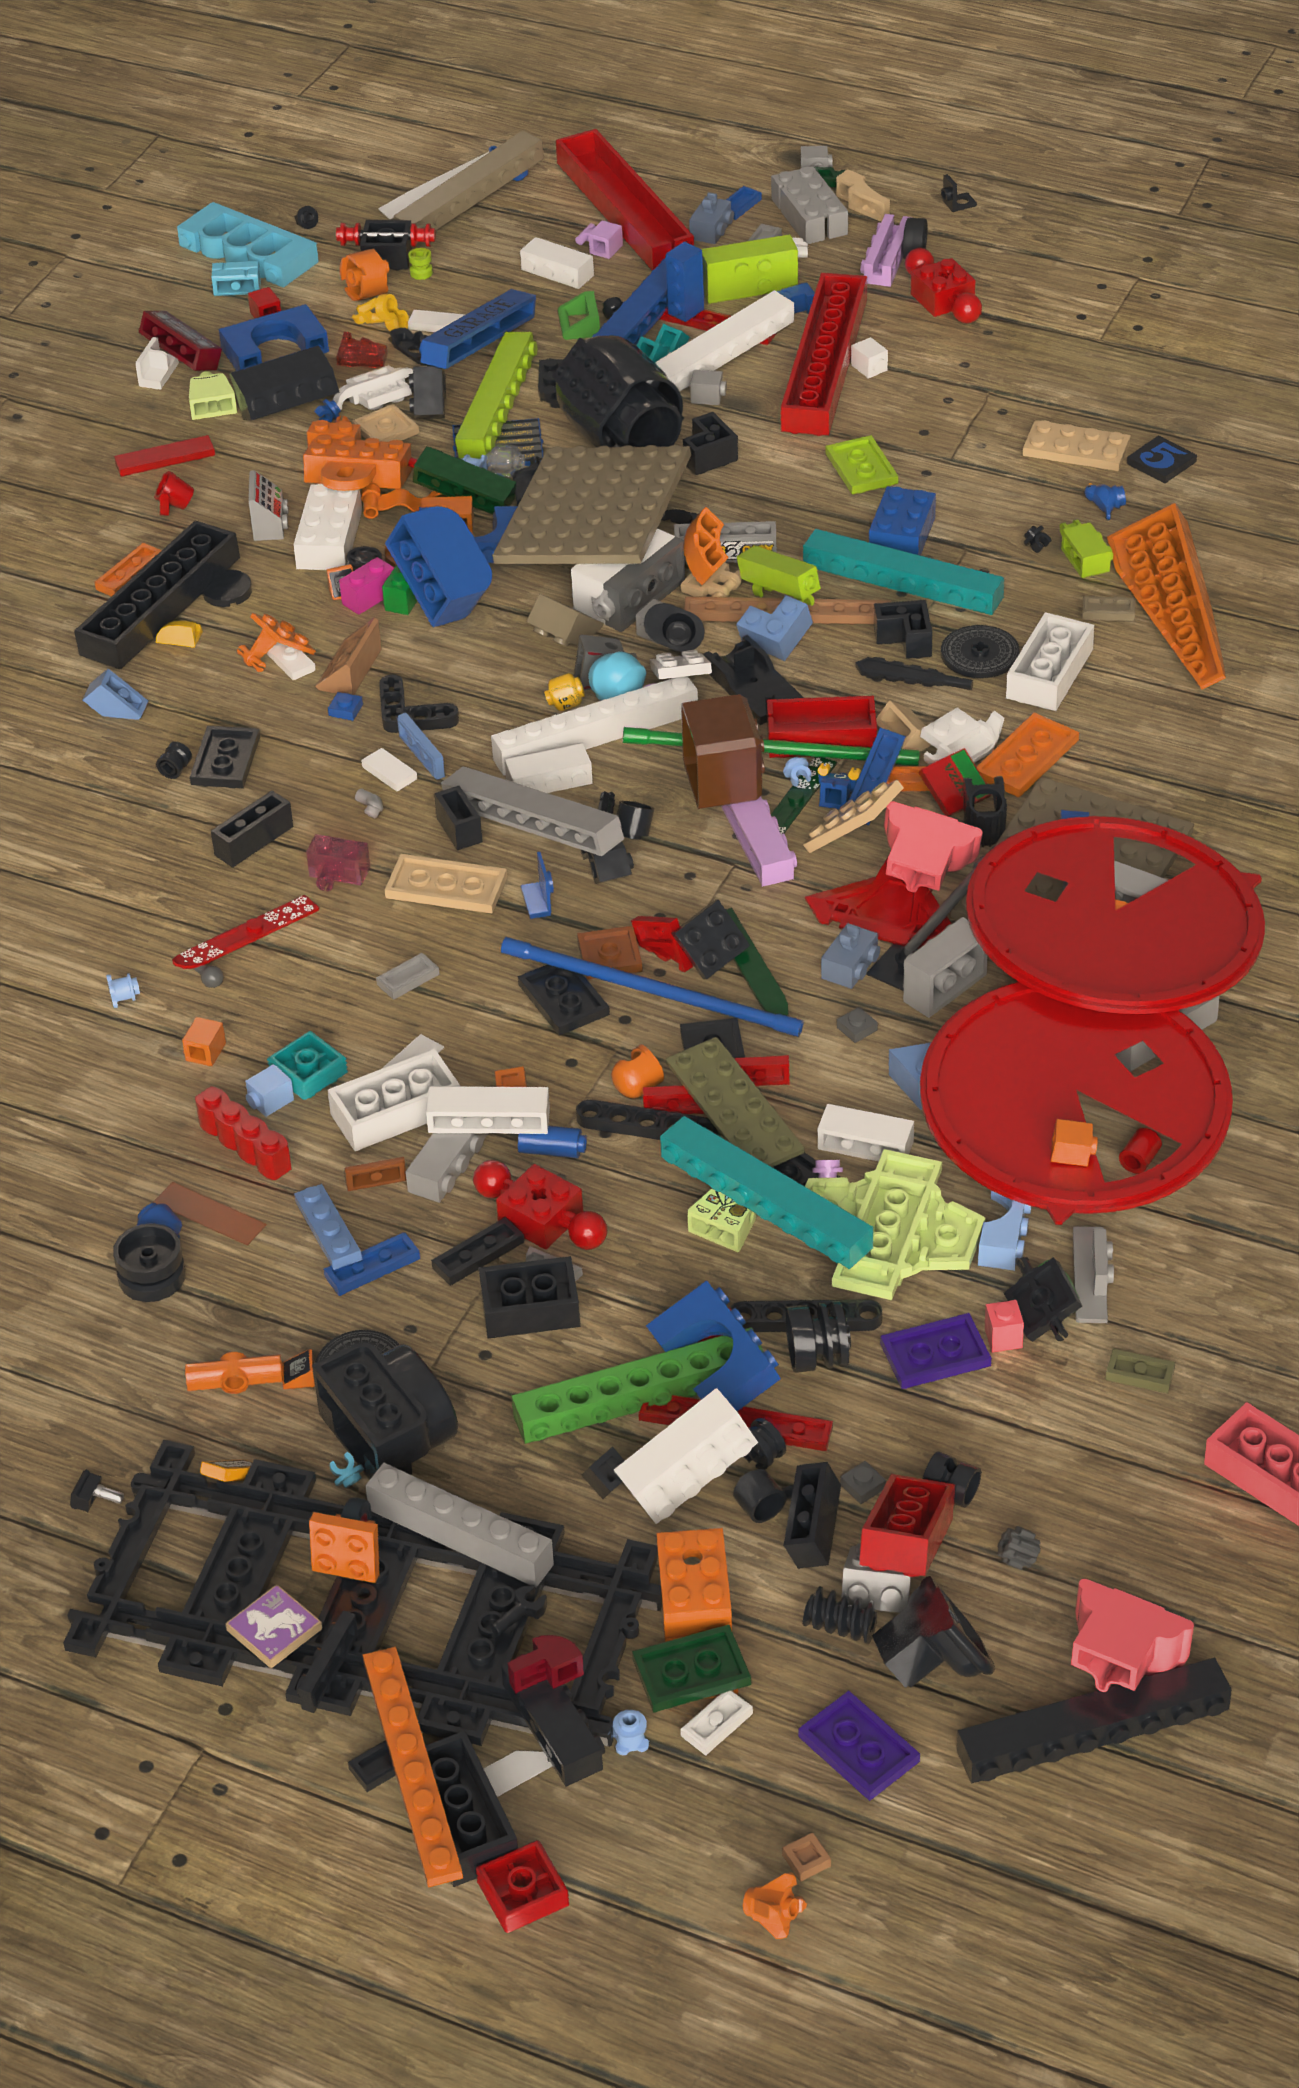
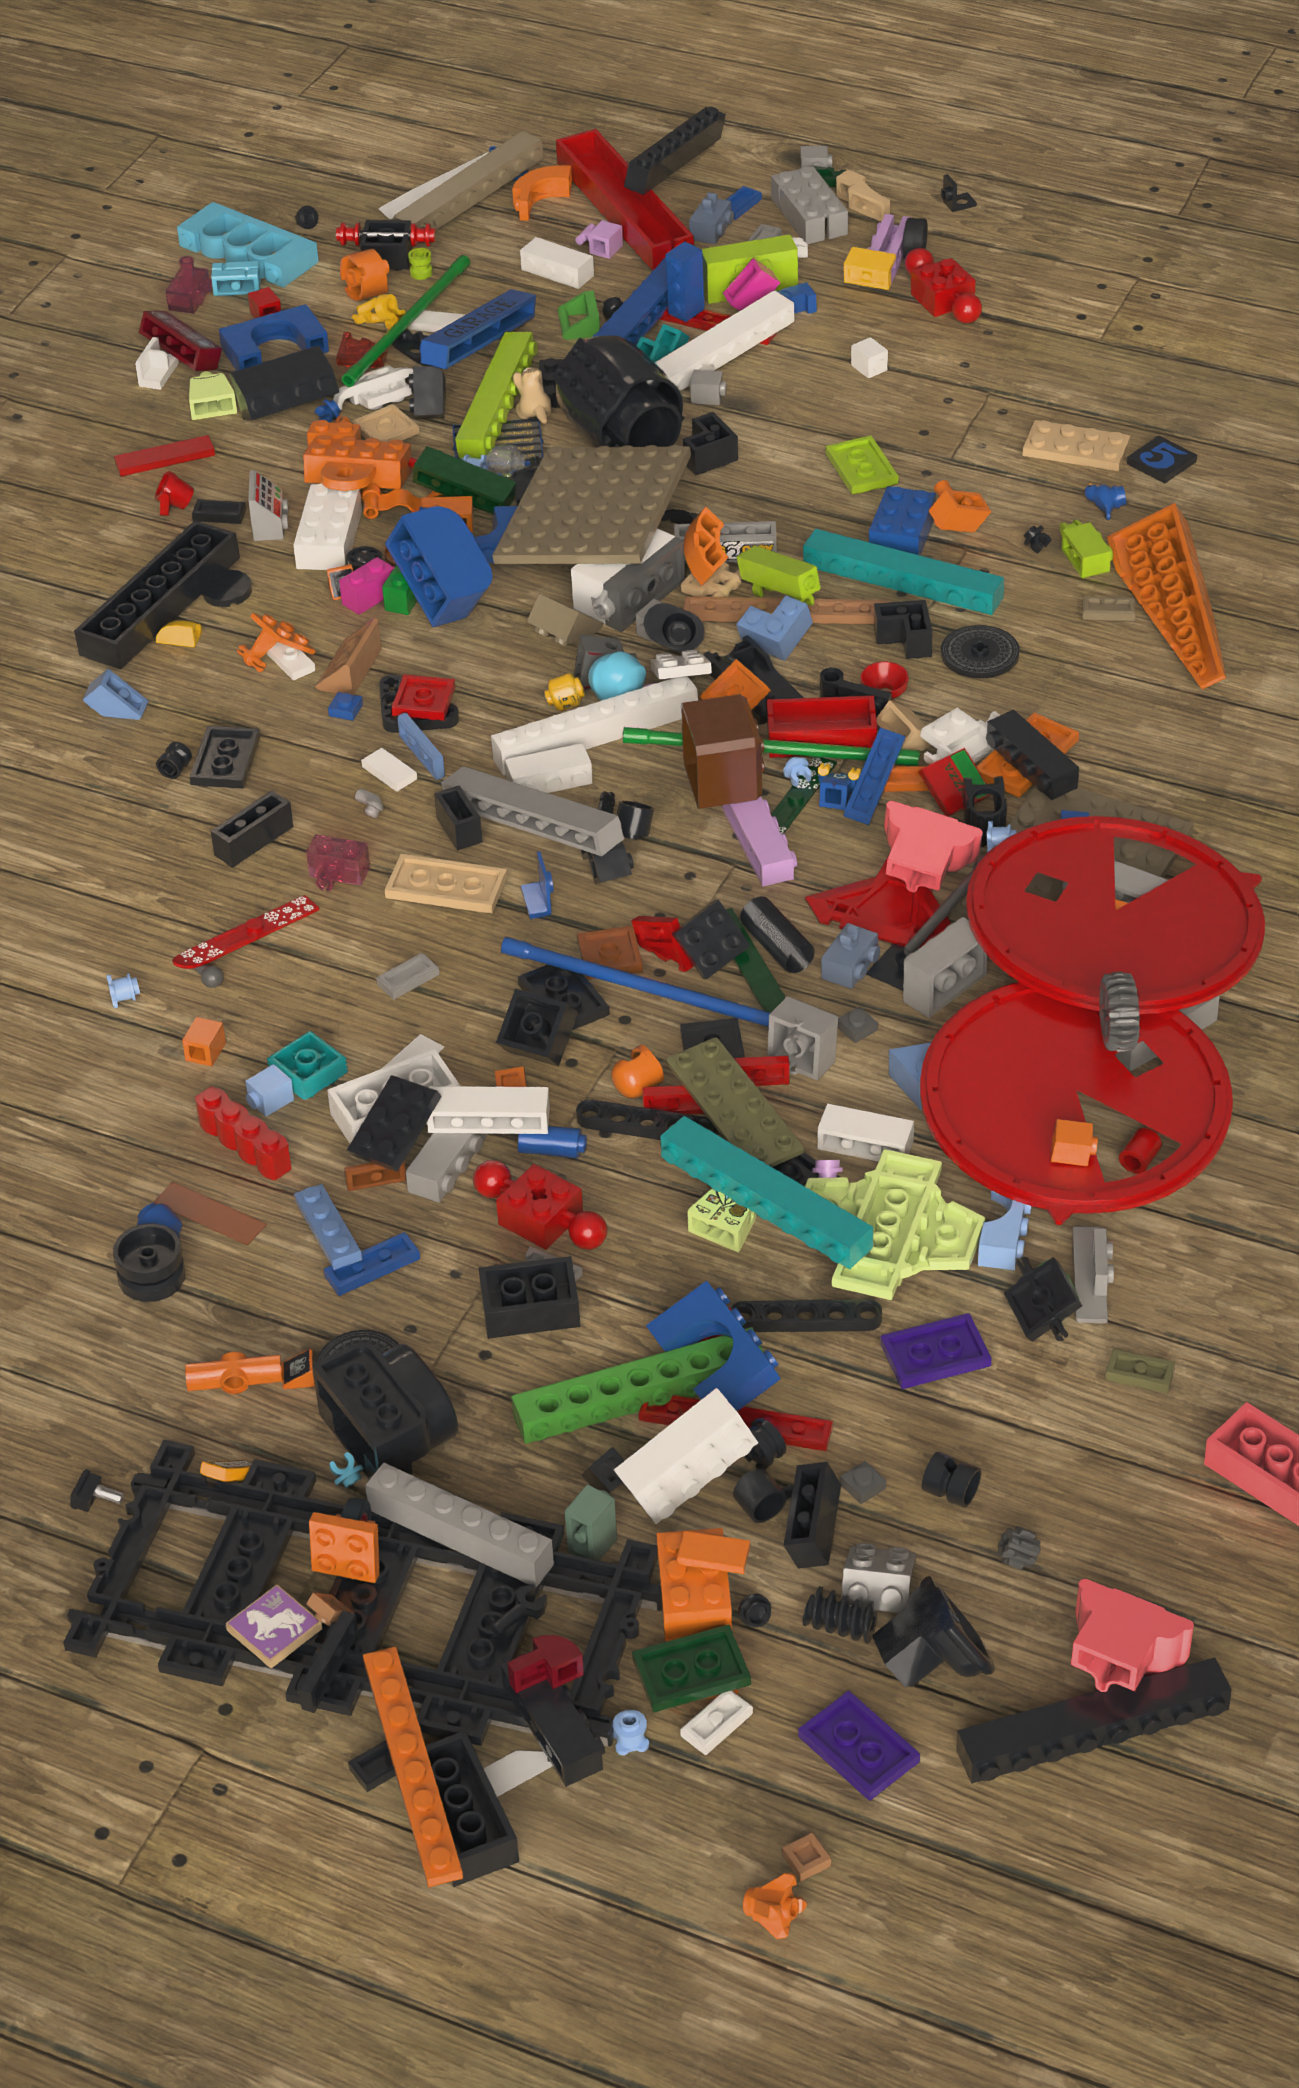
(126, 569): orange plate -> none
(188, 287): none -> clear pink brick
(219, 511): none -> black tile
(326, 1607): none -> medium nougat plate
(357, 370): none -> green piece
(394, 1123): none -> black plate
(424, 697): none -> red plate
(477, 1251): black plate -> none
(533, 398): none -> tan animal
(537, 1027): none -> black brick
(541, 184): none -> orange arch
(541, 1891): red brick -> none
(591, 1523): none -> sand green brick
(674, 150): none -> black brick
(714, 1552): none -> orange tile
(736, 681): none -> orange plate
(751, 285): none -> dark pink brick
(754, 1610): none -> black plate
(777, 934): none -> black piece
(804, 1035): none -> light grey brick
(817, 1336): black wheel -> none
(824, 354): red brick -> none
(833, 685): none -> black plate
(852, 815): tan plate -> none
(869, 268): none -> yellow panel
(886, 675): none -> red piece
(907, 1525): red brick -> none
(910, 674): black sword -> none
(958, 509): none -> orange brick
(998, 834): none -> light blue brick
(1004, 1326): coral brick -> none
(1032, 754): none -> black brick
(1050, 661): white brick -> none
(1119, 1011): none -> dark grey gear

